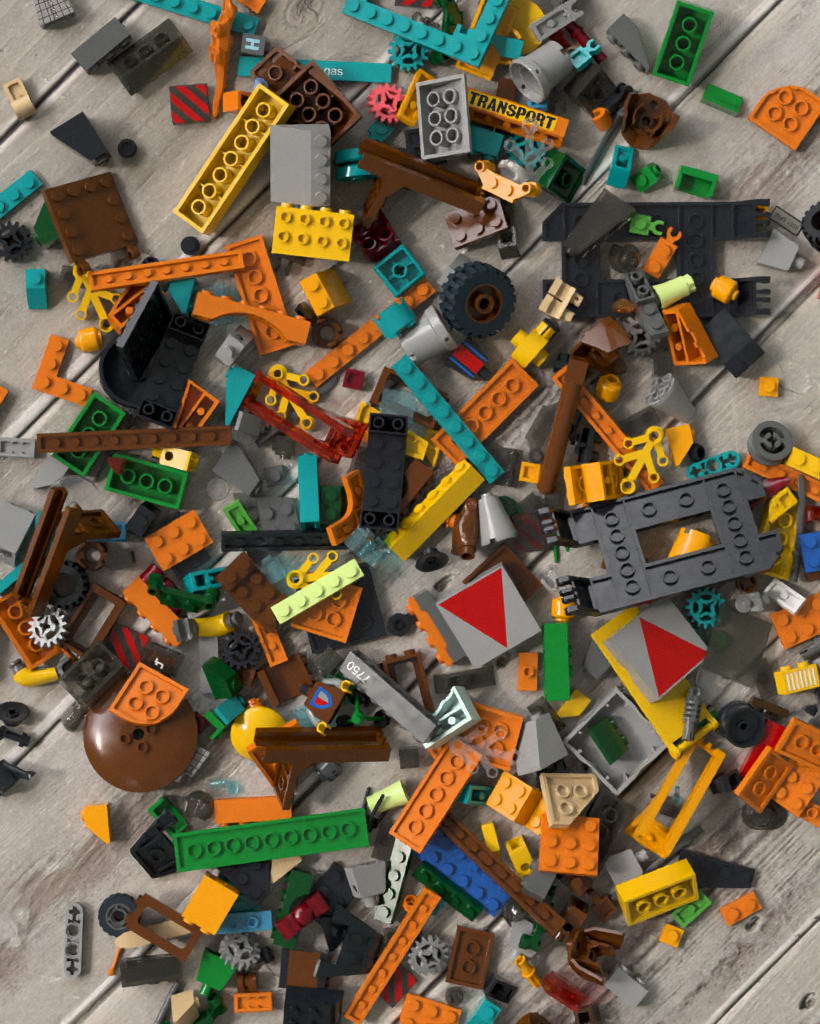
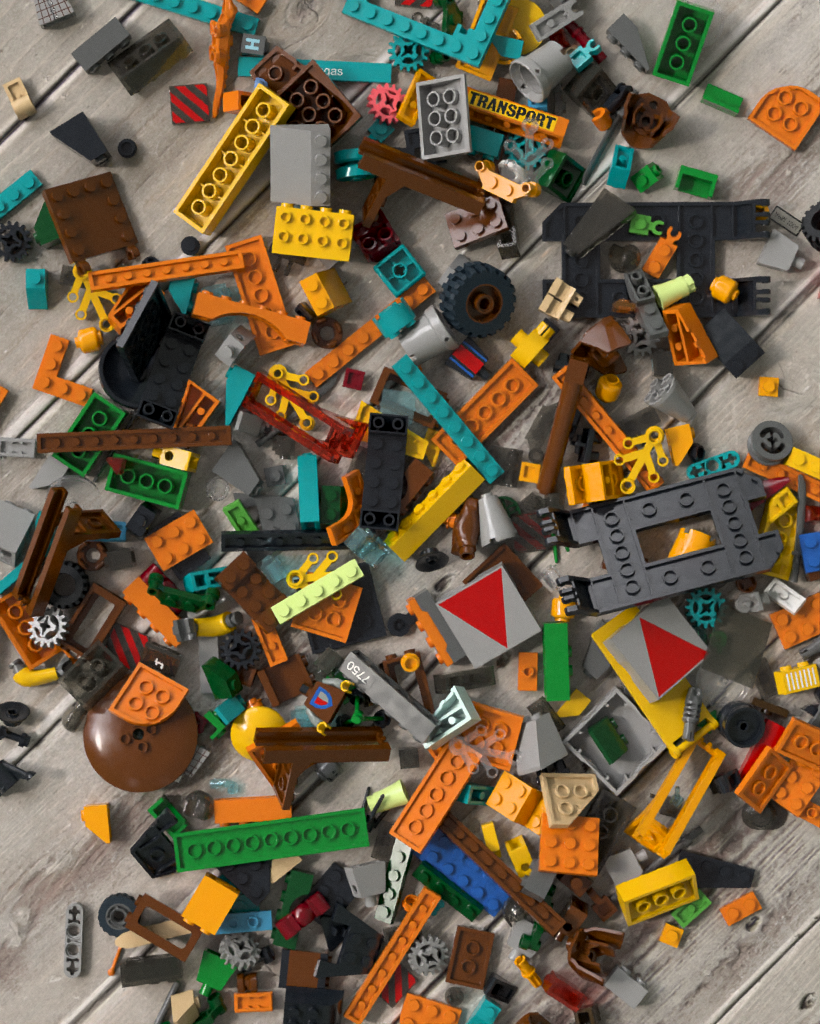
(410, 662): none -> light orange plate

